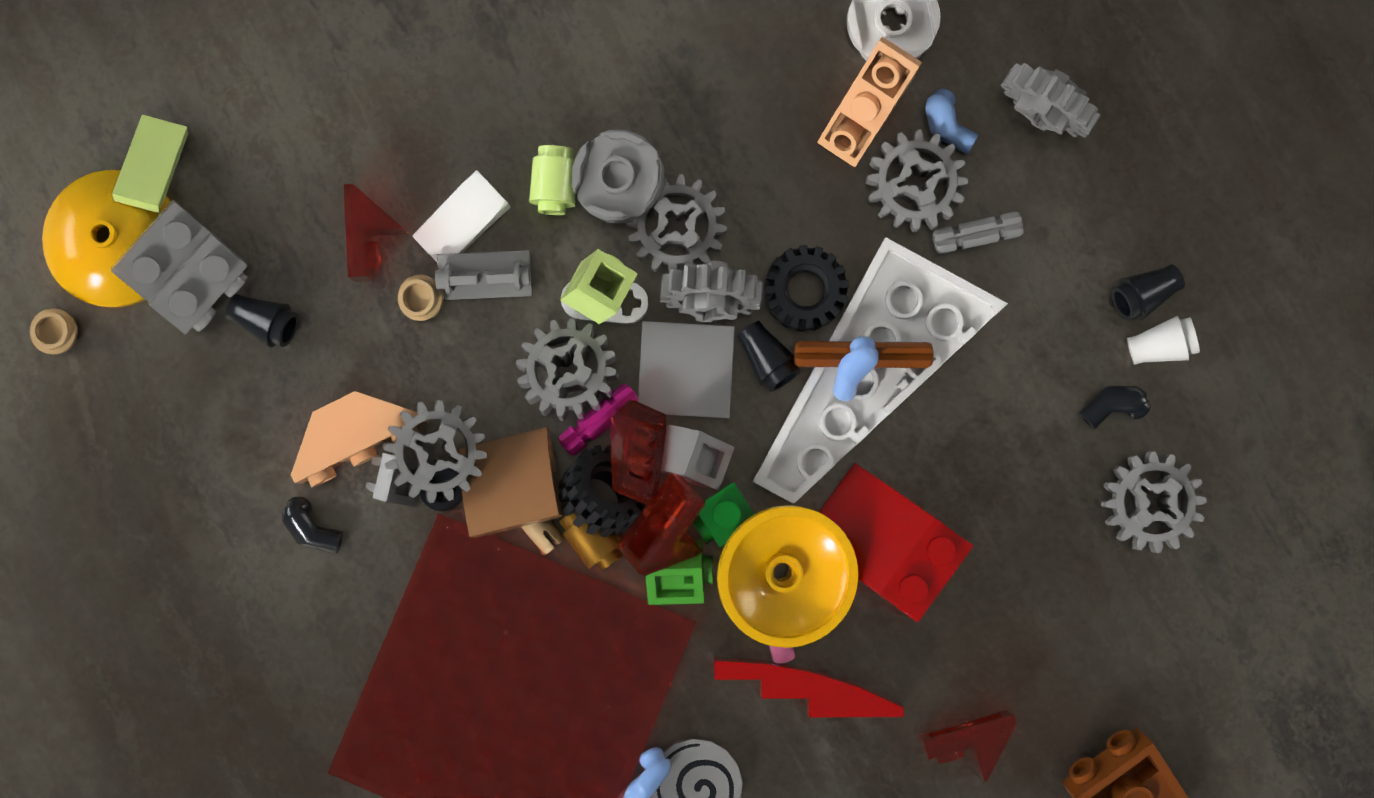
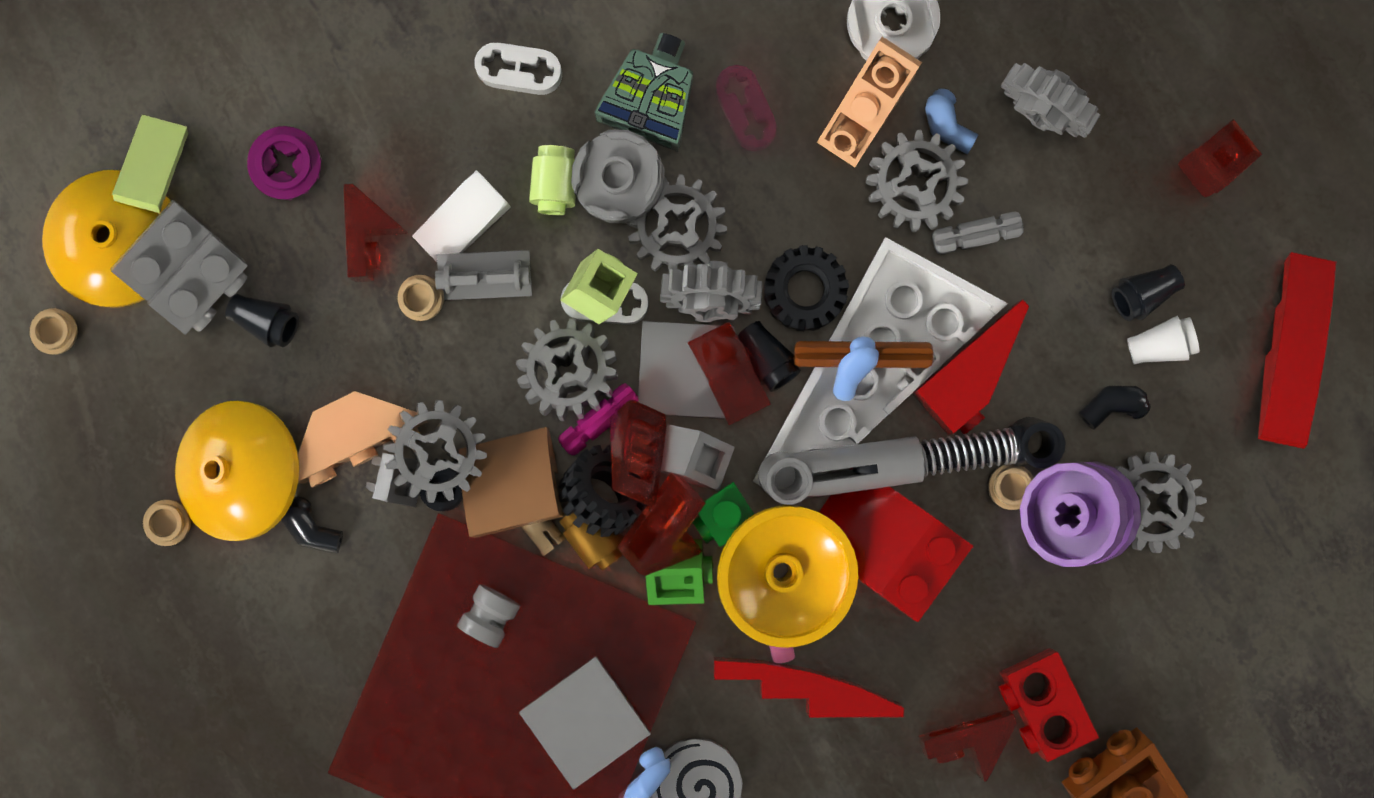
(166, 523): none -> tan plate
(255, 473): none -> yellow dish
(263, 161): none -> magenta gear
(488, 616): none -> light grey wheel
(516, 79): none -> white beam
(584, 722): none -> light grey tile
(650, 94): none -> torso
(729, 373): none -> clear red slope
(755, 103): none -> clear pink beam
(907, 460): none -> piece
(969, 379): none -> red slope
(1008, 485): none -> tan plate
(1057, 699): none -> red brick
(1072, 539): none -> medium lavender wheel
(1219, 159): none -> clear red slope
(1297, 351): none -> red slope

